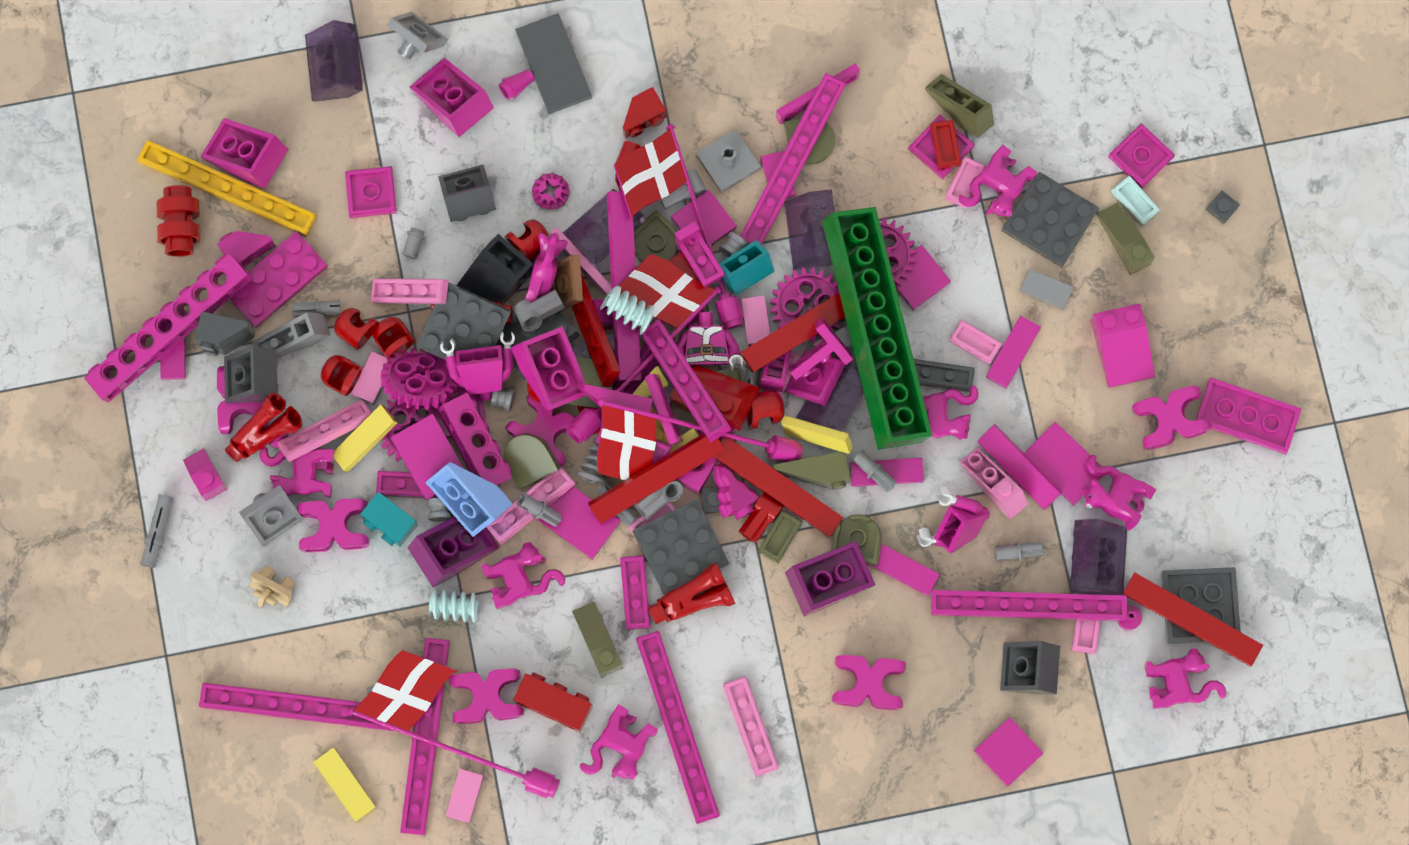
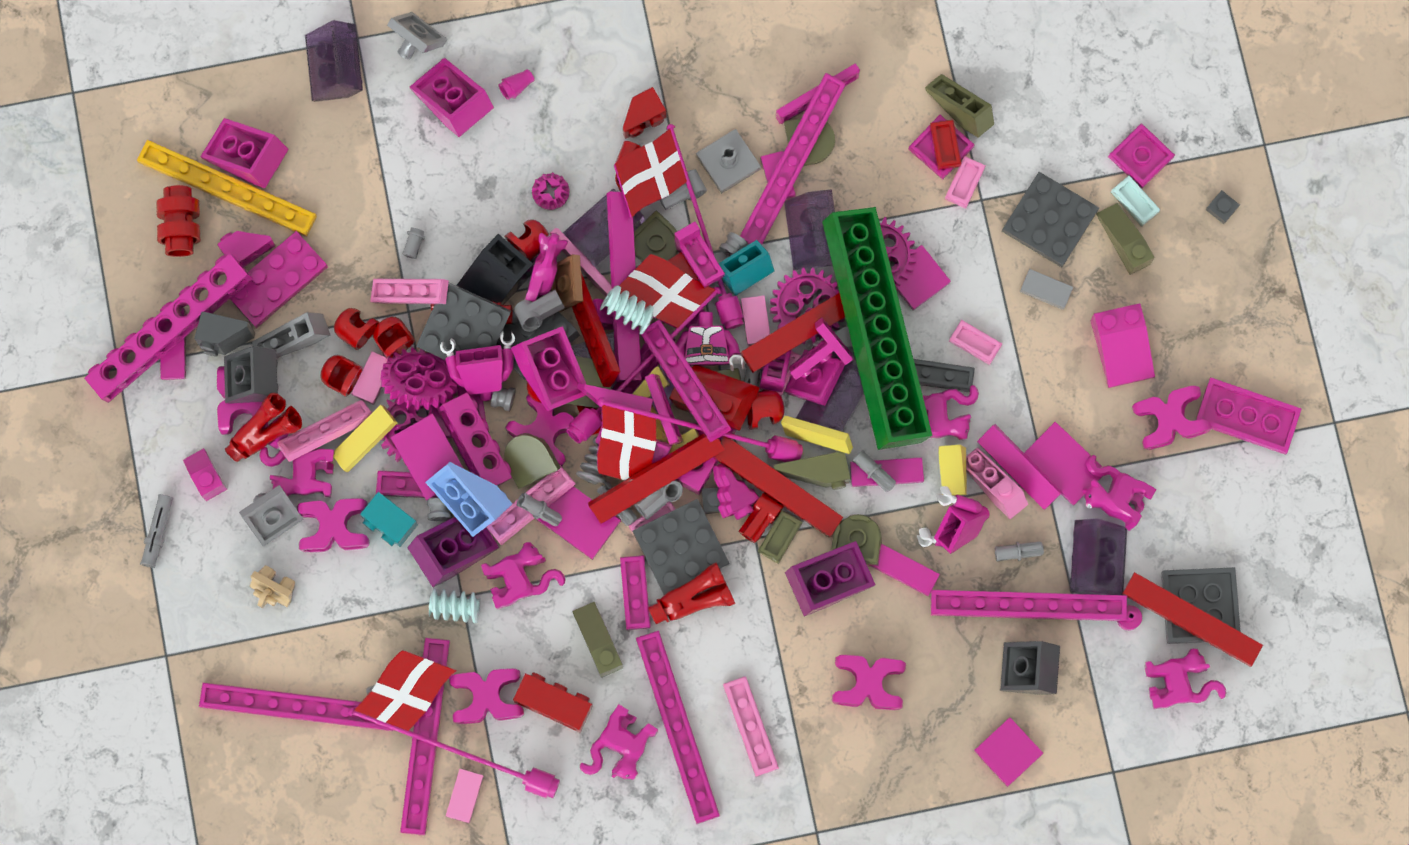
(322, 307): light grey axle -> none
(344, 784): light yellow tile -> none
(370, 192): dark pink tile -> none
(467, 193): dark grey slope -> none
(553, 63): dark grey tile -> none
(714, 216): dark pink tile -> none
(953, 468): none -> light yellow slope
(1002, 181): dark pink animal -> none
(1013, 352): dark pink tile -> none
(1085, 636): bright pink tile -> none

